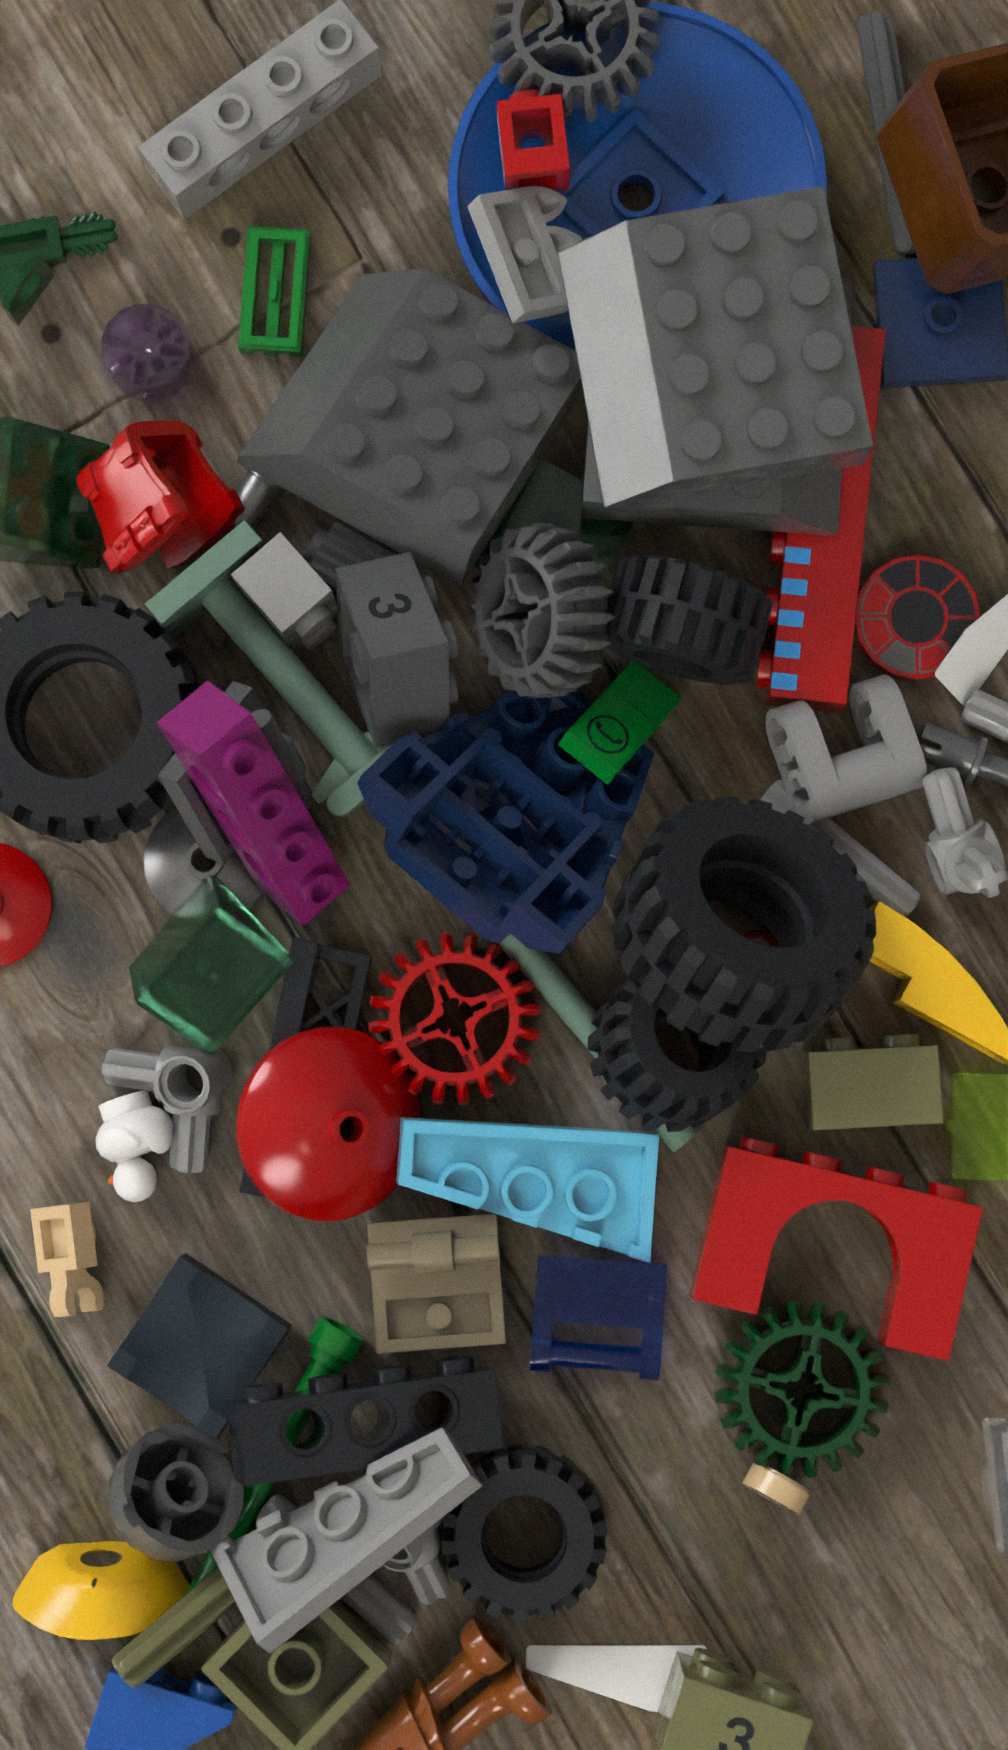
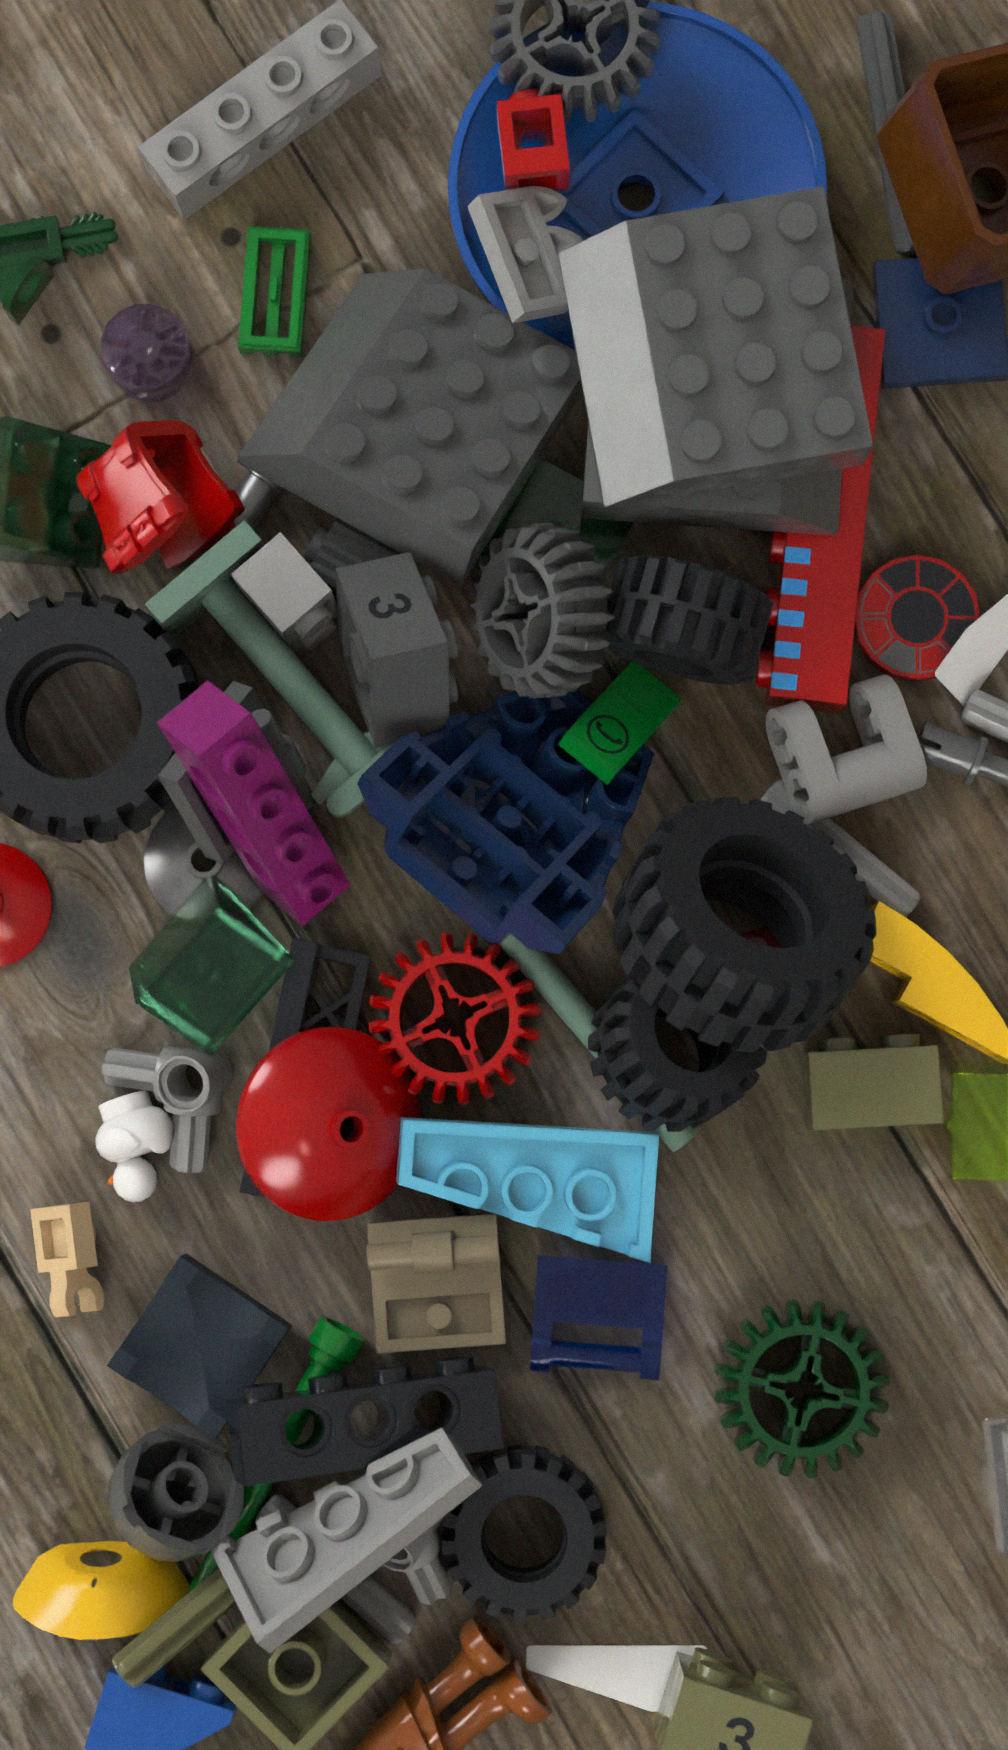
(777, 1488): tan tile -> none
(927, 1236): red arch -> none
(962, 848): light grey axle -> none

